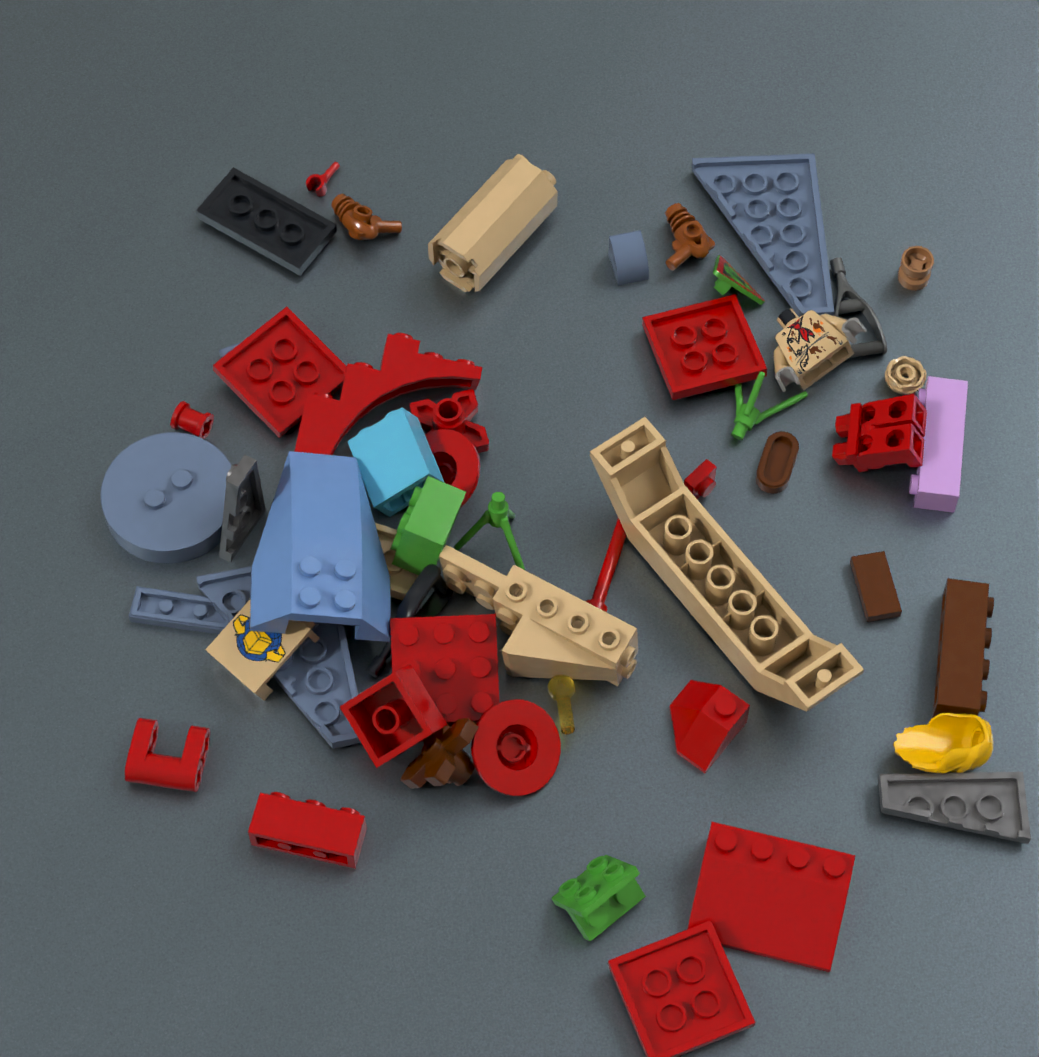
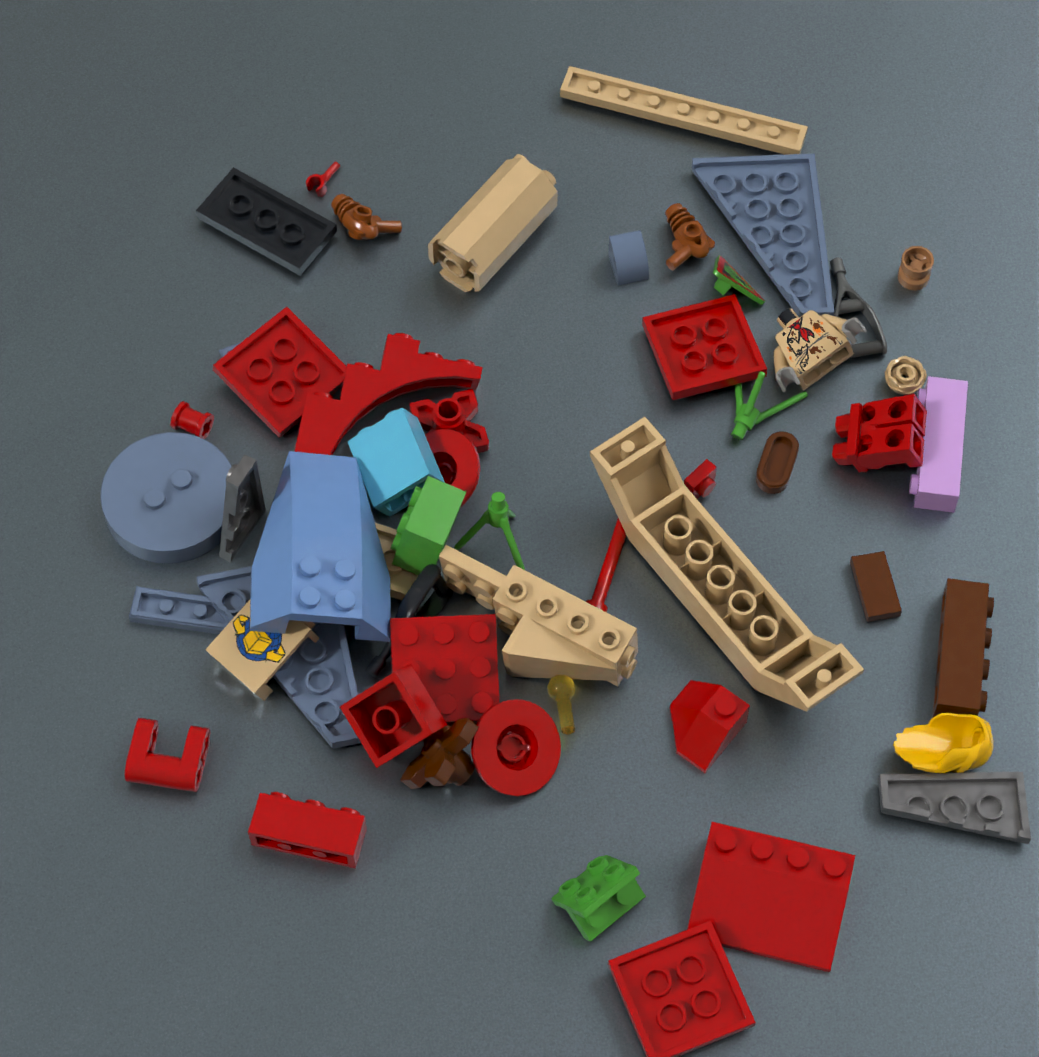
(683, 111): none -> tan plate

